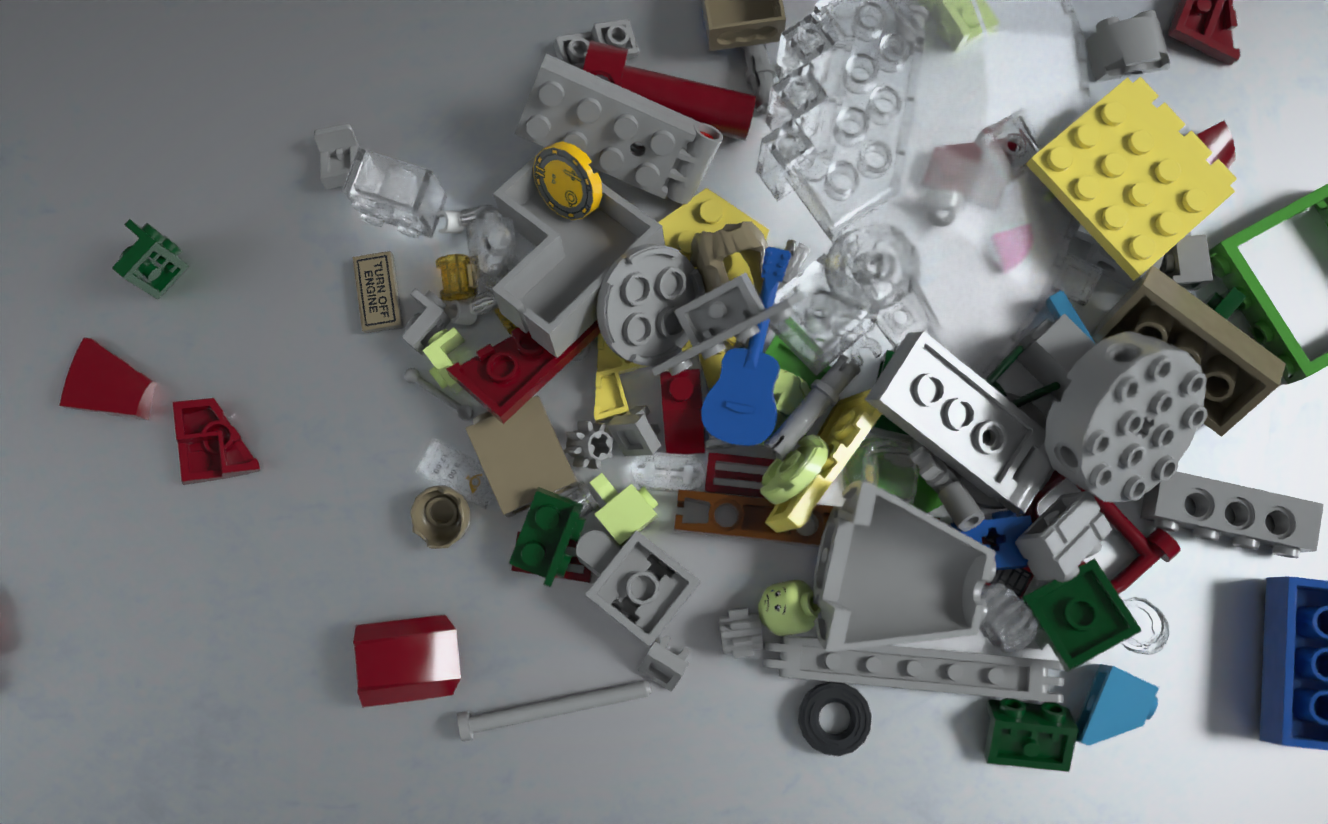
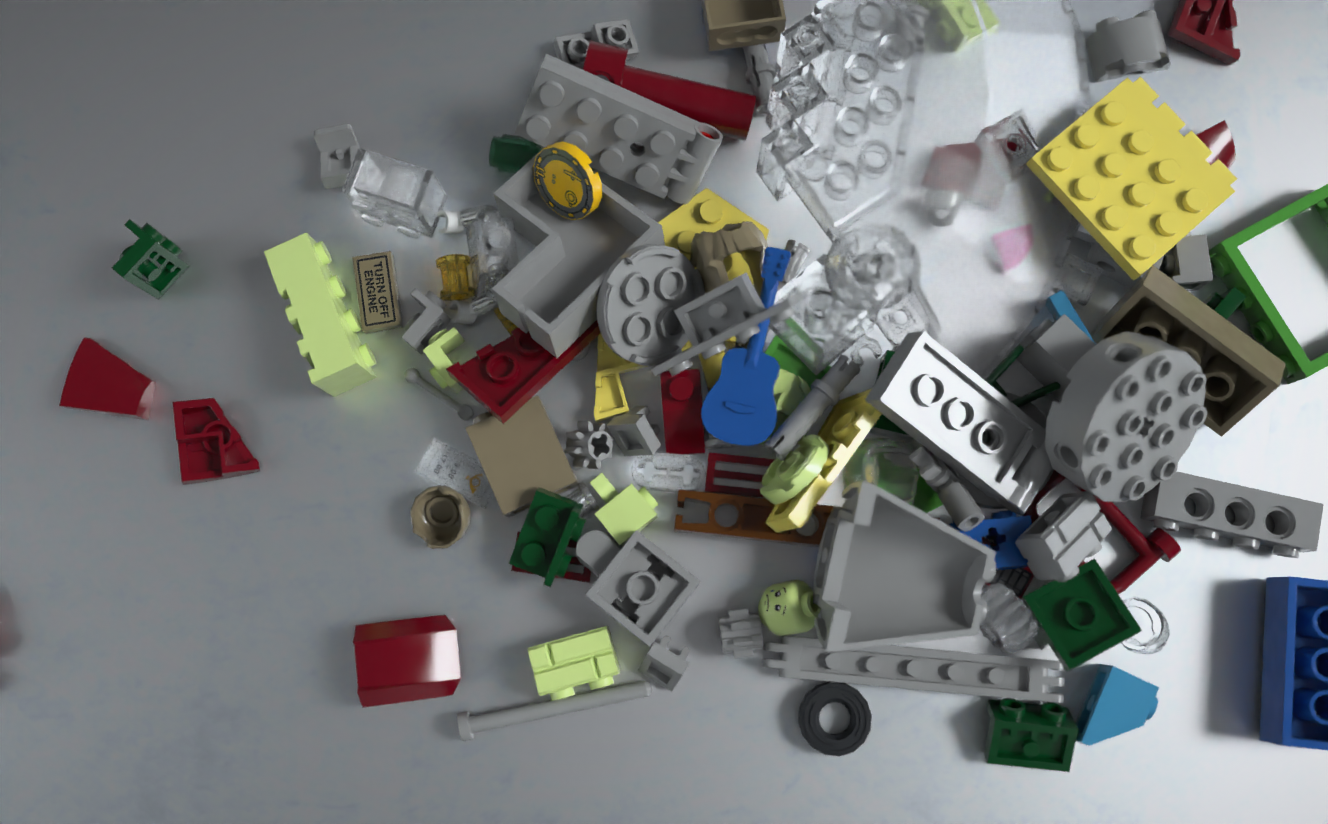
(320, 315): none -> yellowish green wedge
(511, 152): none -> clear green brick
(573, 662): none -> yellowish green brick

